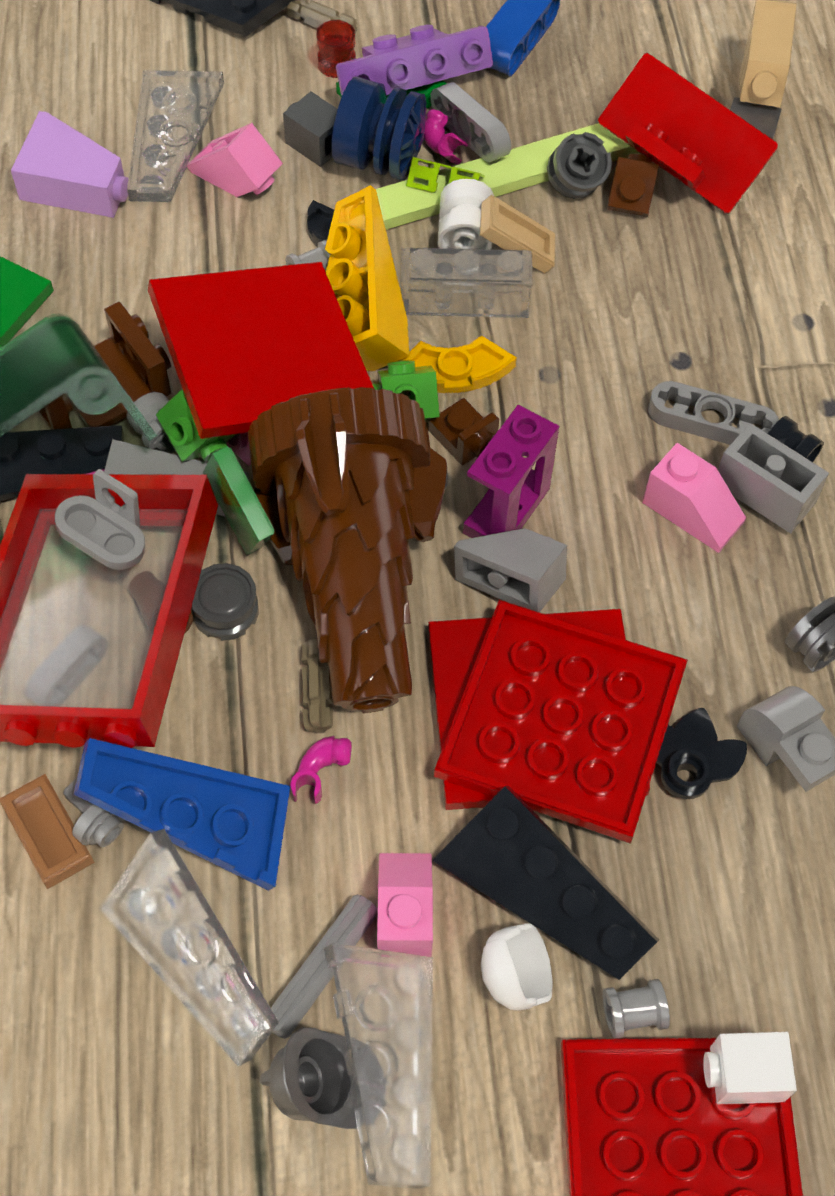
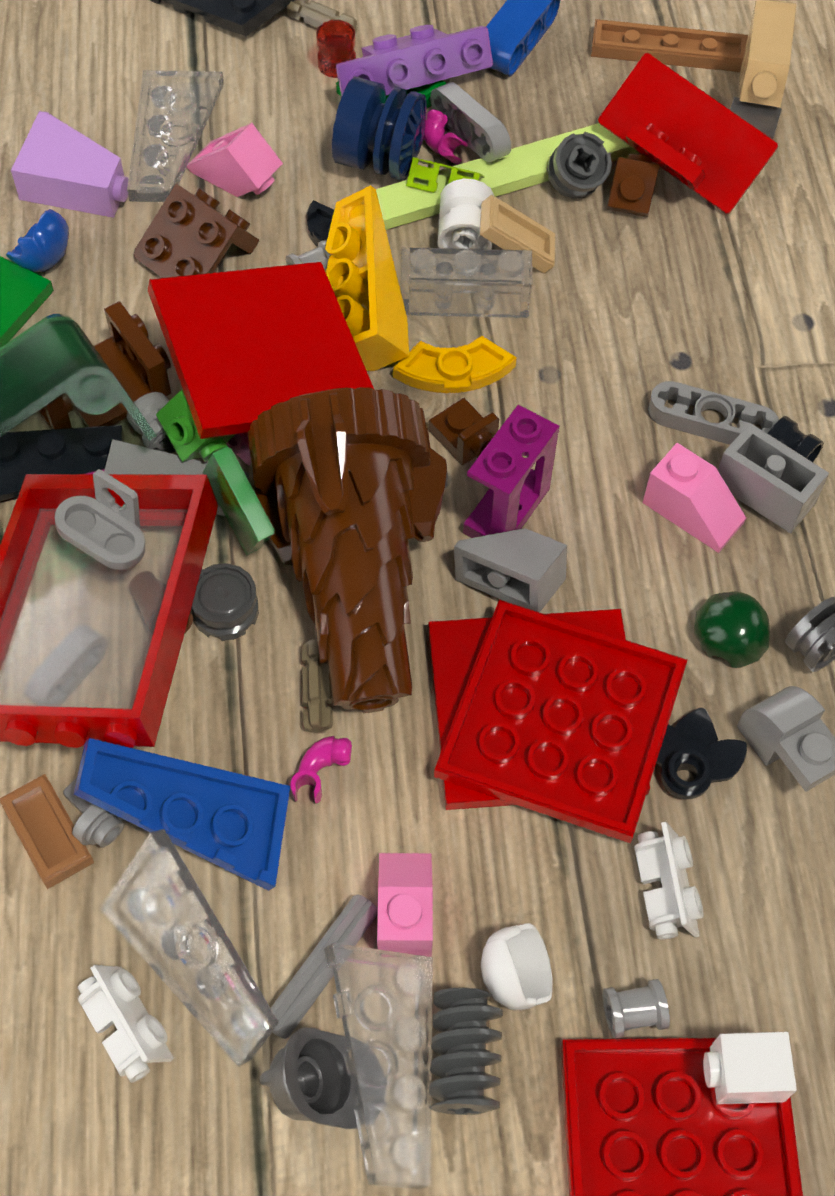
(42, 244): none -> blue hair
(114, 999): none -> white hinge
(191, 235): none -> reddish brown bracket
(310, 127): dark grey brick -> none
(419, 380): bright green brick -> none
(463, 1052): none -> dark grey piece
(538, 877): black wing -> none
(669, 45): none -> medium nougat tile
(676, 902): none -> white hinge
(733, 628): none -> dark green hair

